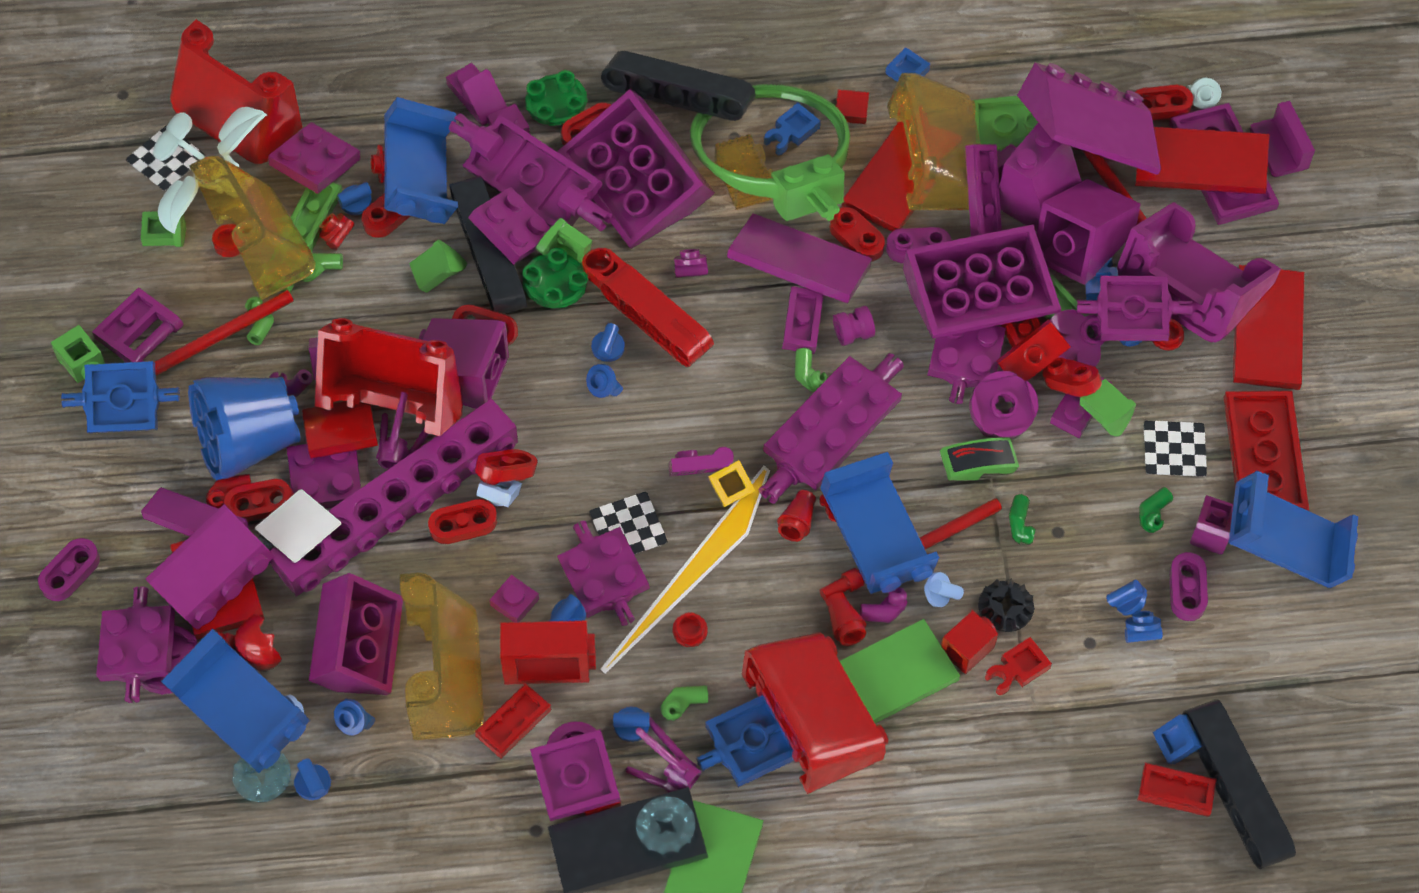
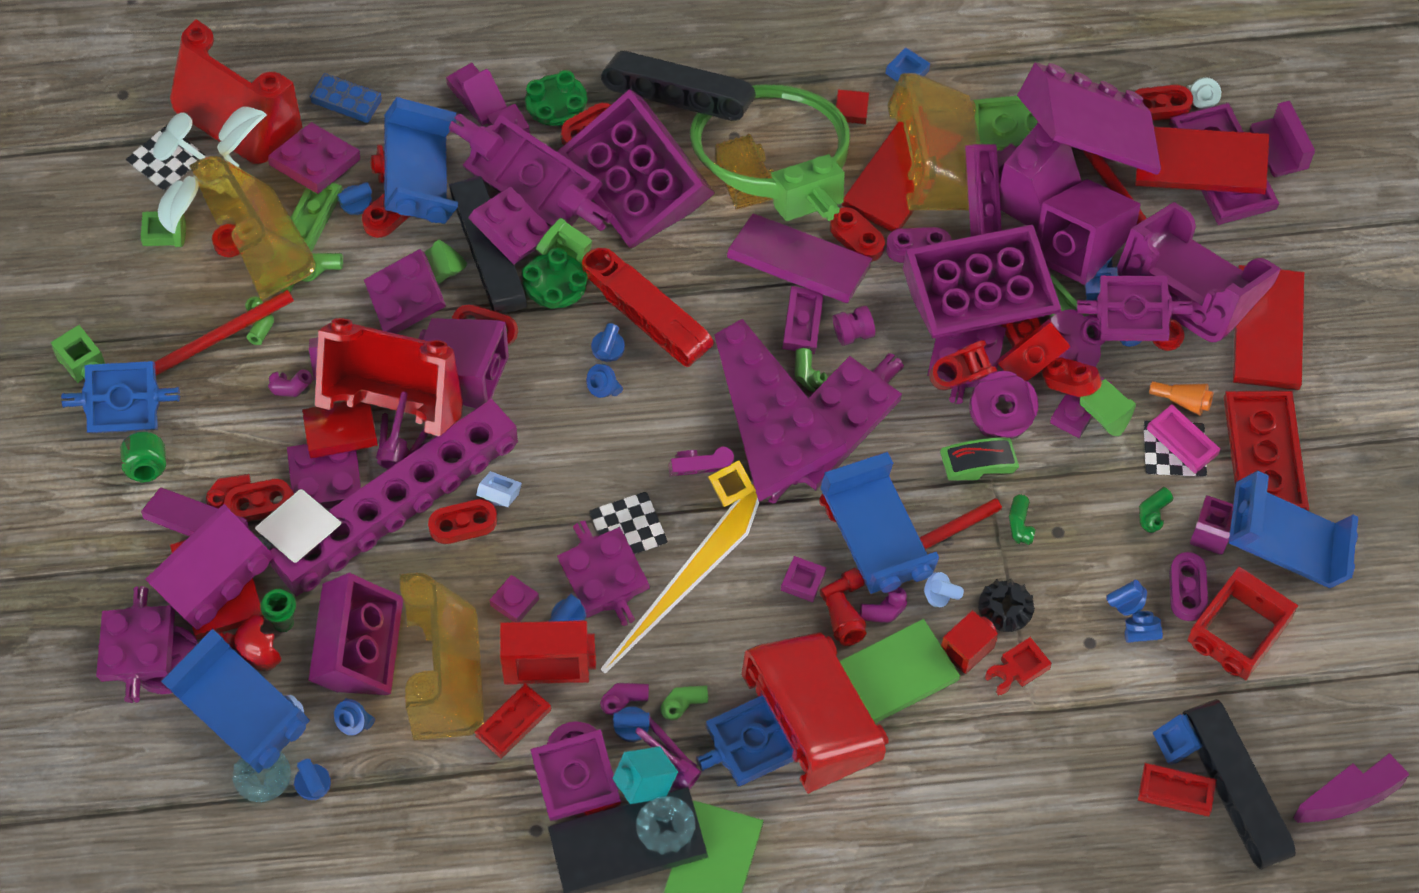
(67, 570): magenta plate -> none
(130, 321): magenta plate -> none
(143, 456): none -> green head
(241, 421): blue cone -> none
(279, 609): none -> green cone
(335, 229): red plate -> none
(346, 98): none -> blue tile
(404, 292): none -> magenta plate
(505, 466): red plate -> none
(621, 694): none -> magenta arm
(645, 774): none -> teal brick
(690, 263): magenta plate -> none
(690, 630): red plate -> none
(776, 420): none -> magenta wing
(794, 126): blue plate -> none
(797, 517): red cone -> none
(803, 579): none -> magenta plate
(968, 366): none -> red piece
(1183, 439): none -> dark pink tile
(1189, 396): none -> orange cone
(1259, 598): none -> red window
(1353, 791): none -> magenta slope

